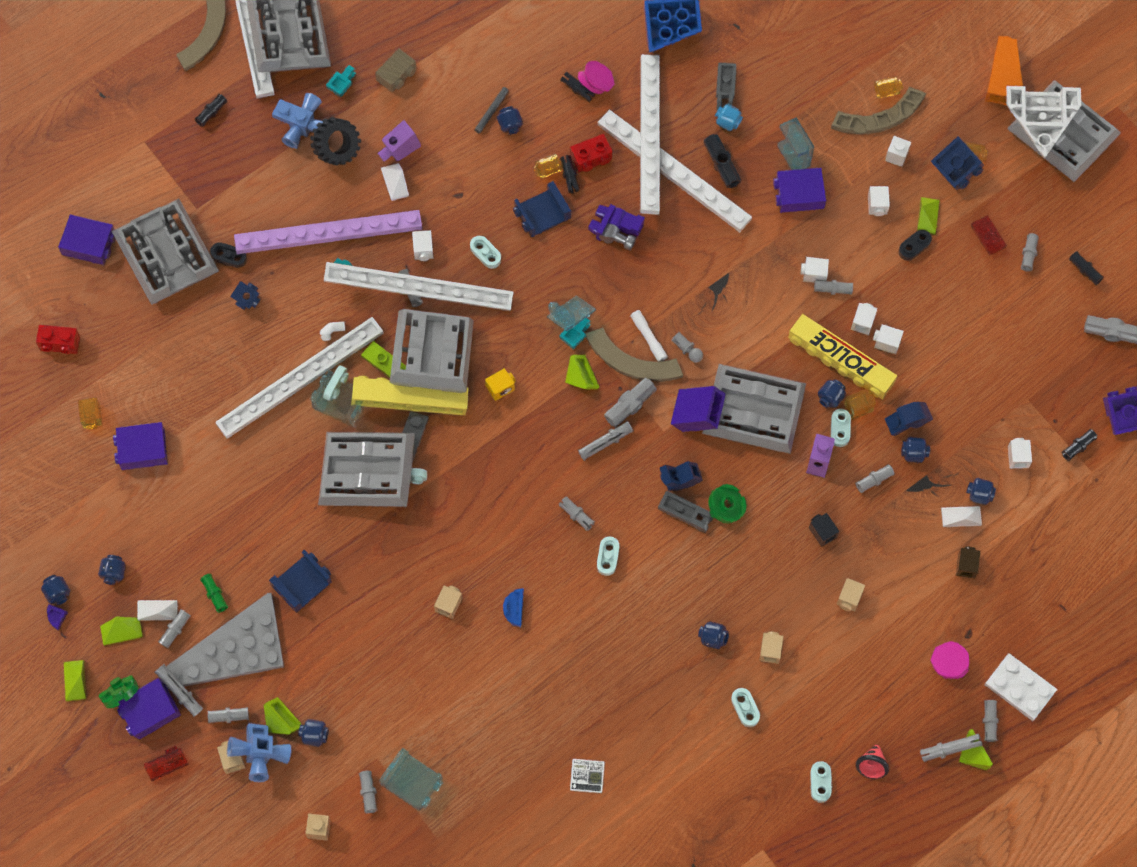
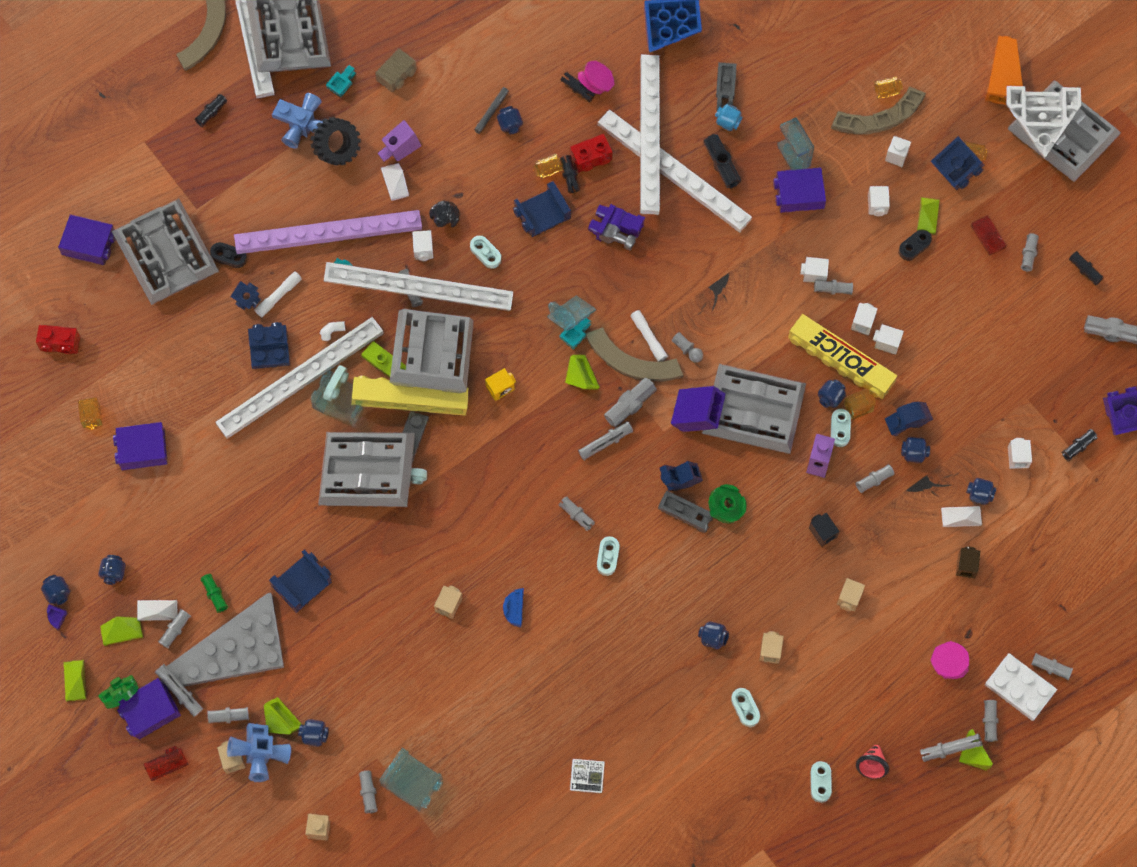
(269, 346): none -> dark blue plate
(286, 286): none -> white piece
(444, 213): none -> black hair
(1052, 666): none -> light grey pin

